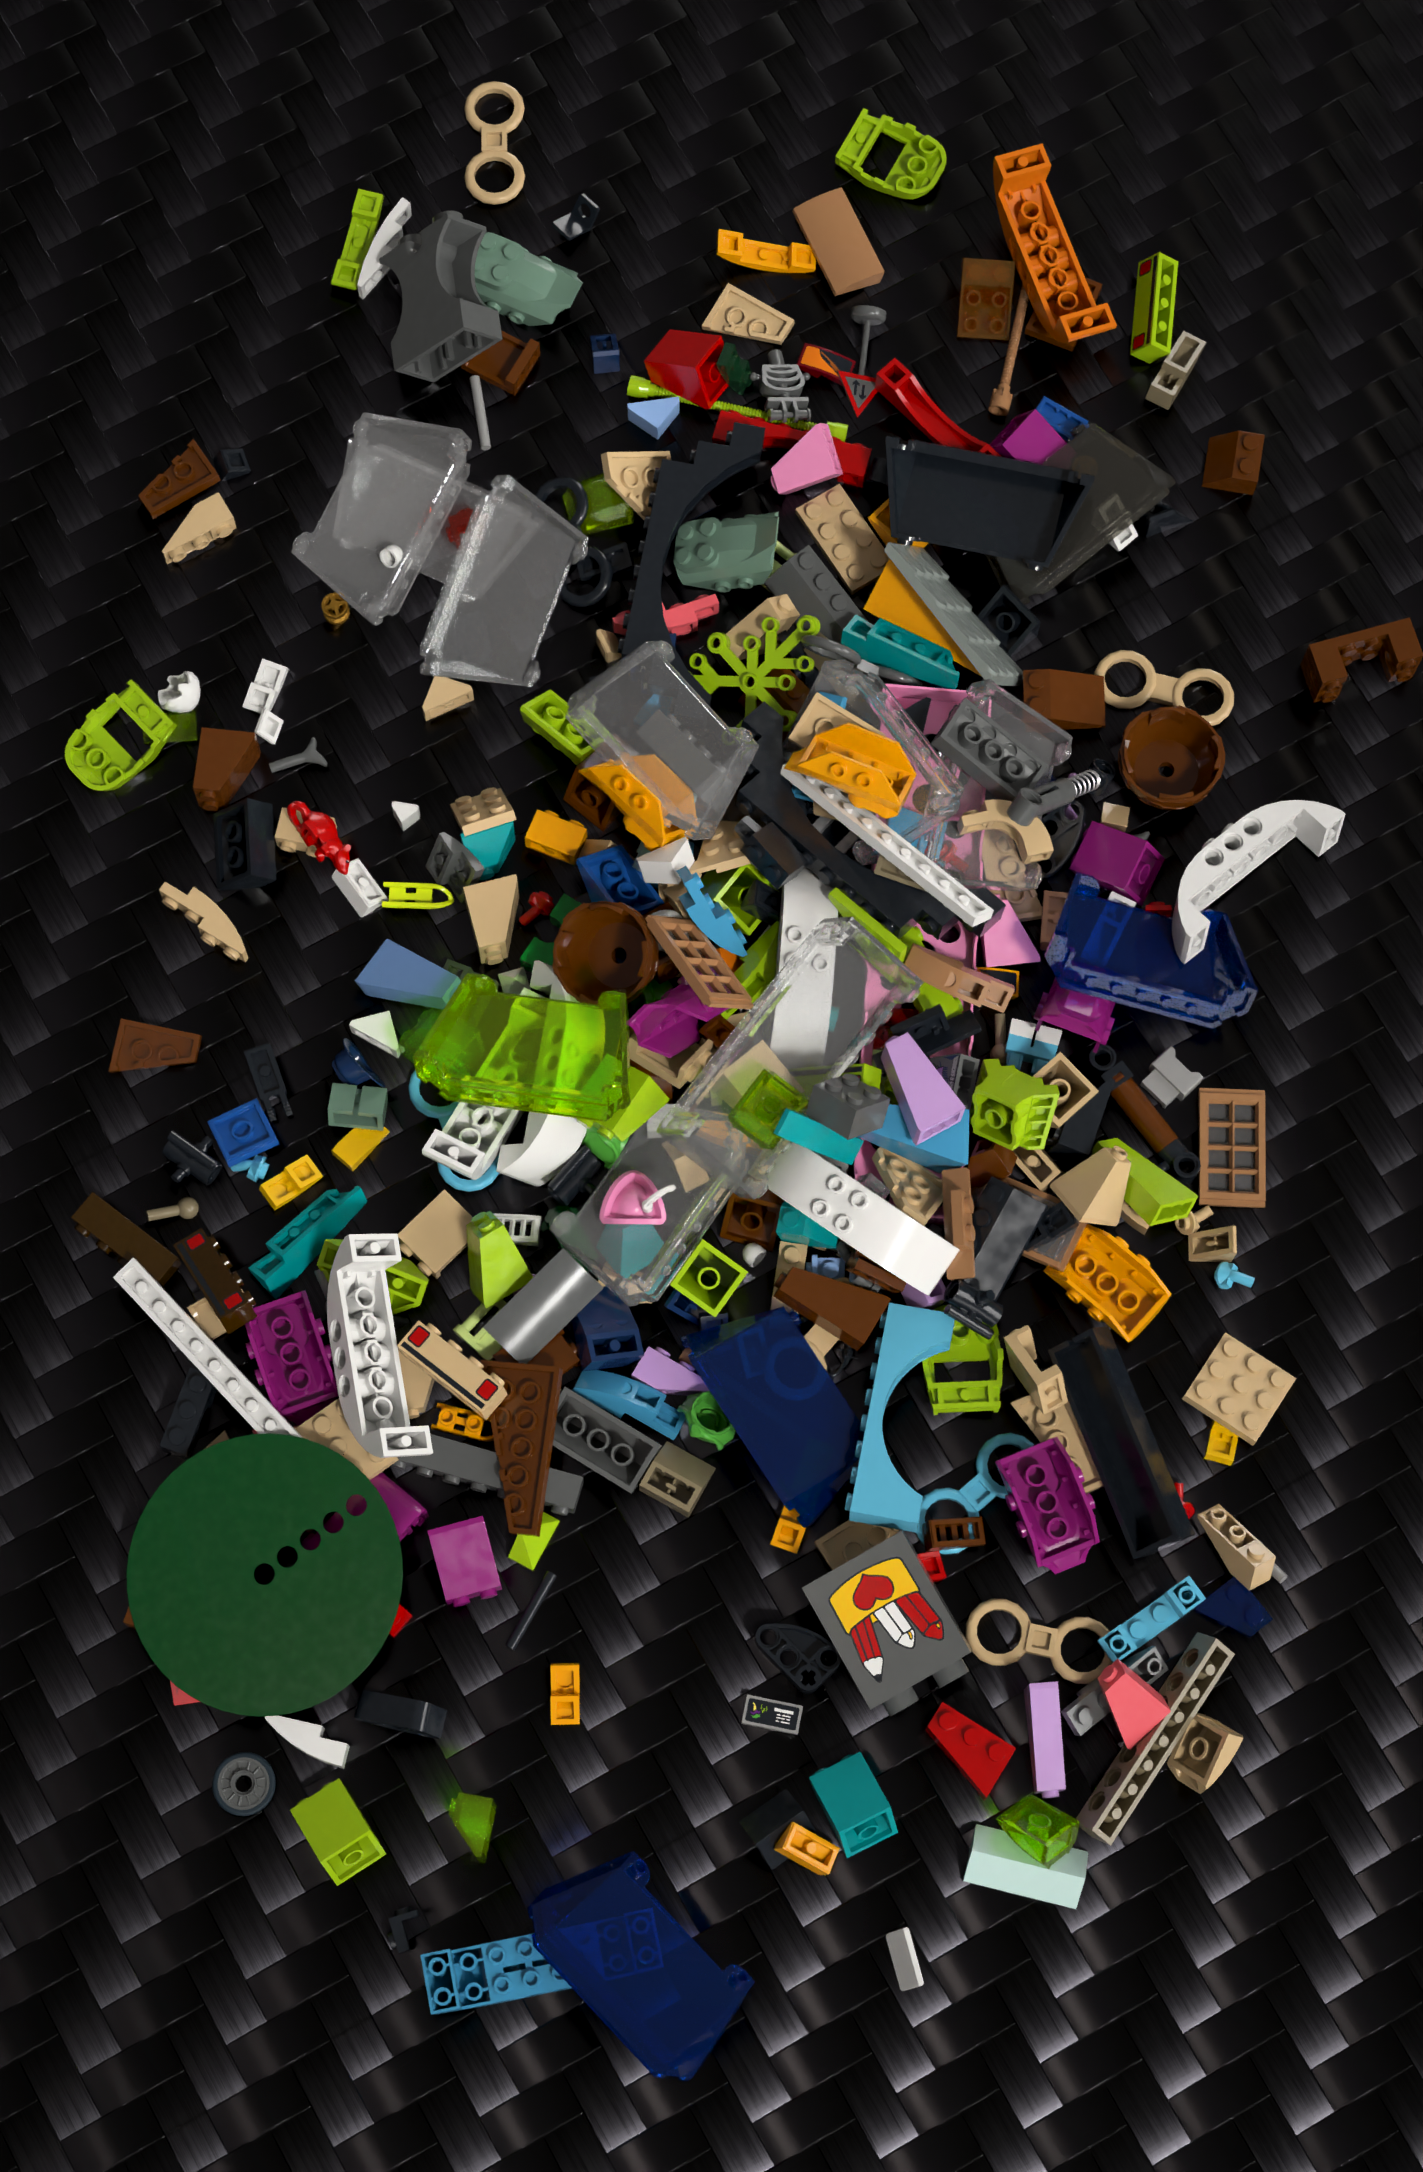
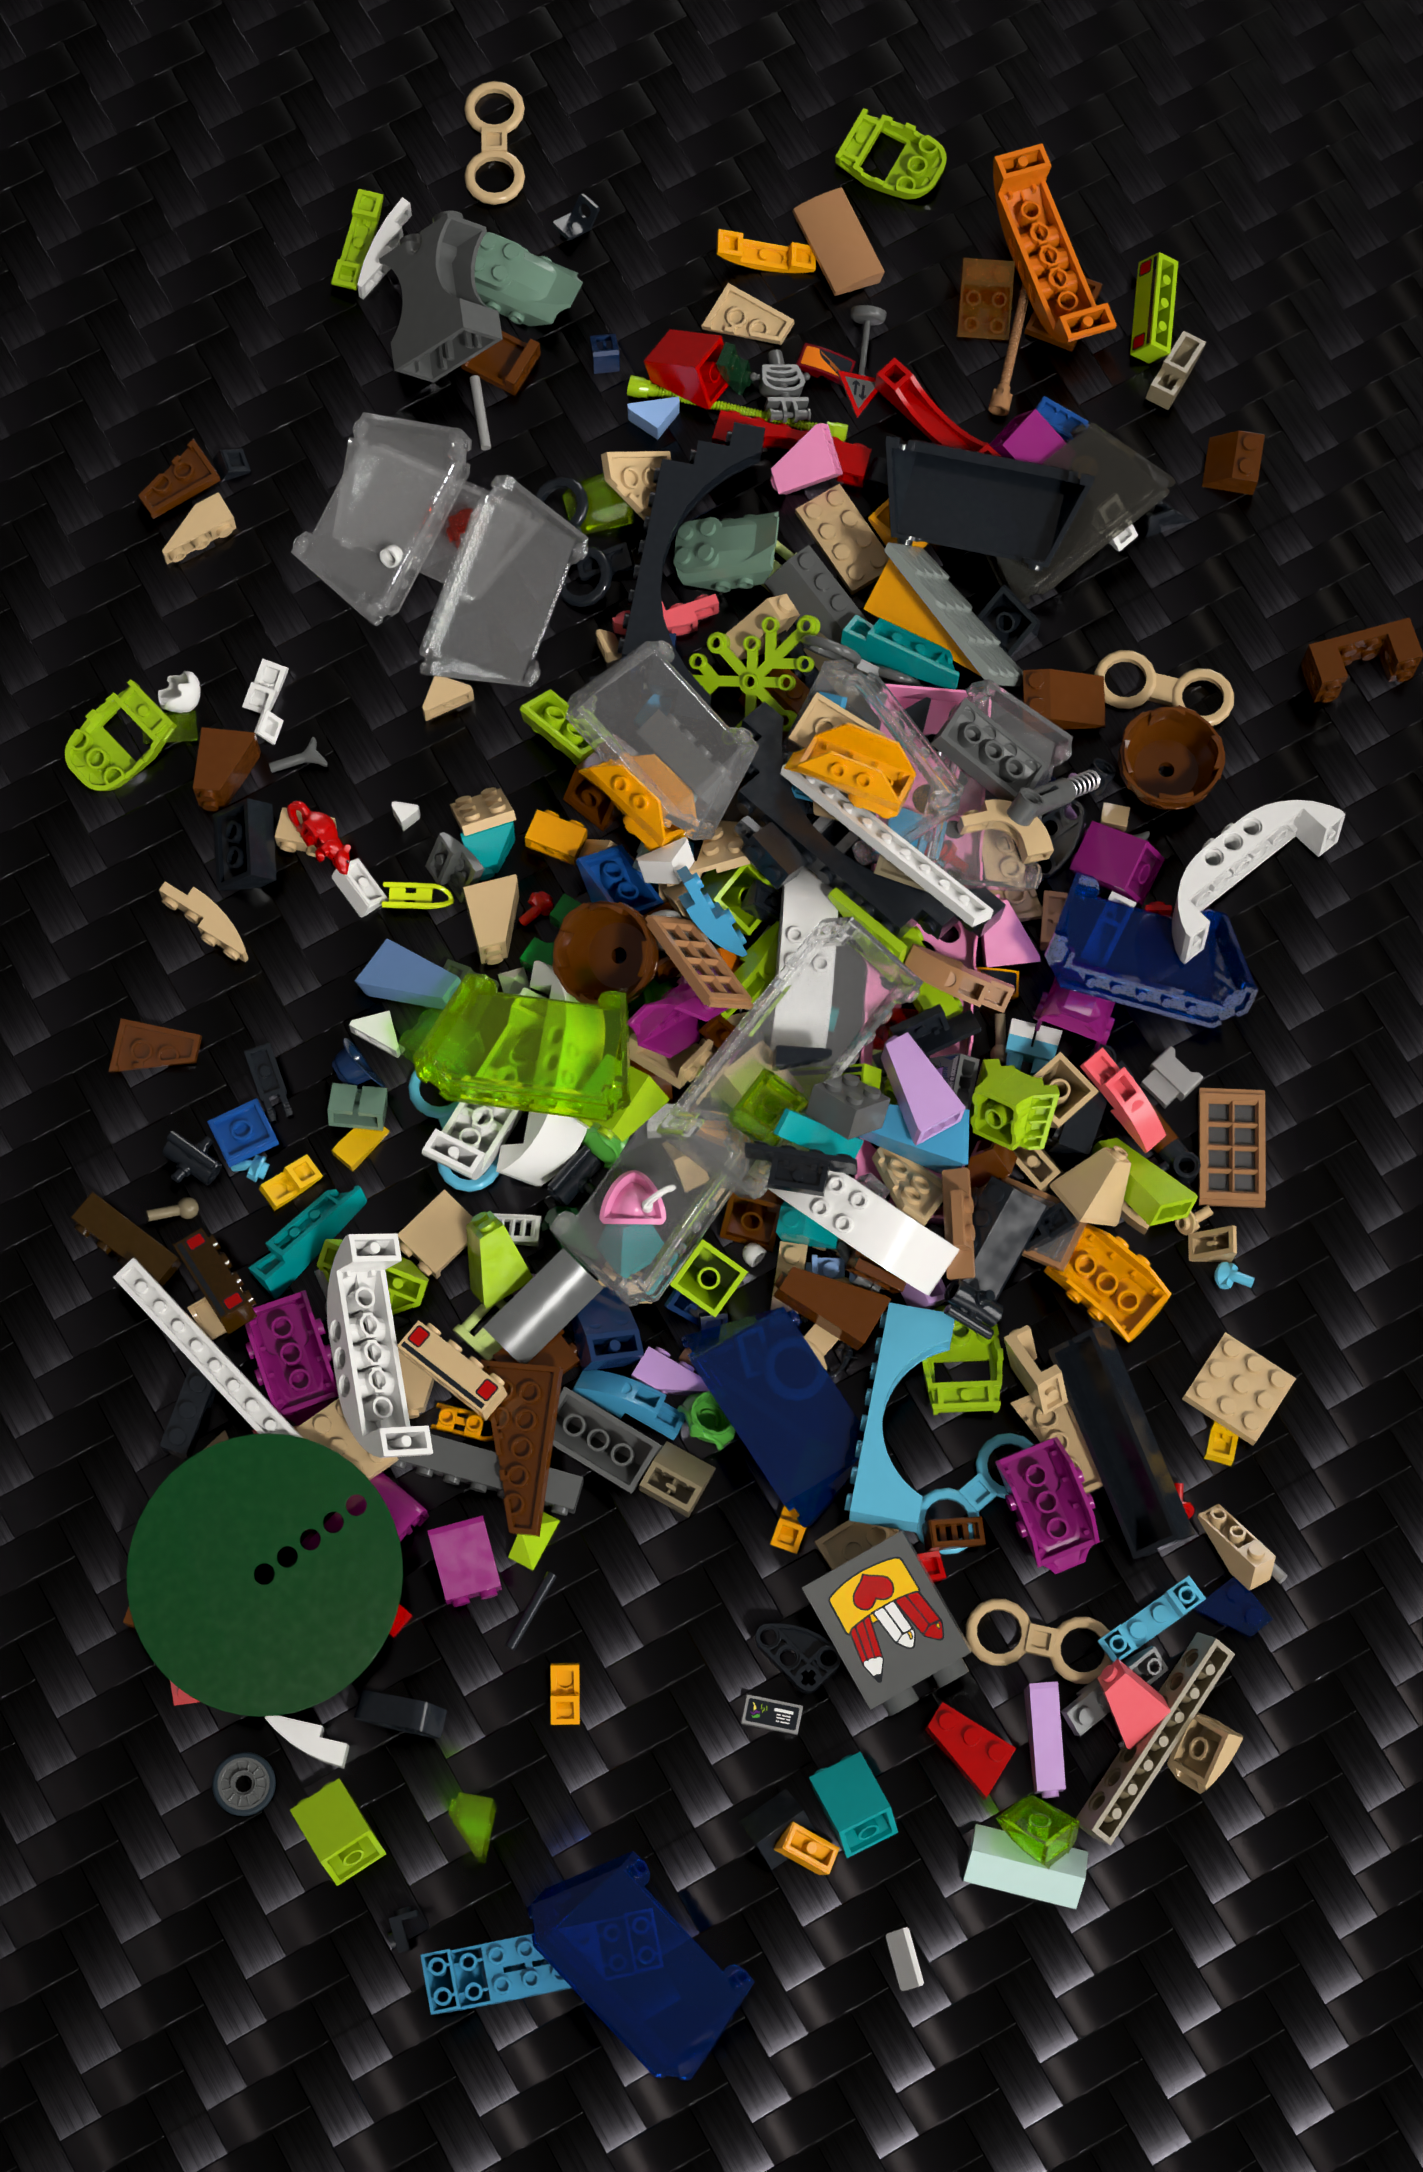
(334, 602): pearl gold wheel -> none
(795, 1056): none -> black slope
(799, 1169): none -> black bracket
(1126, 1098): none -> coral slope

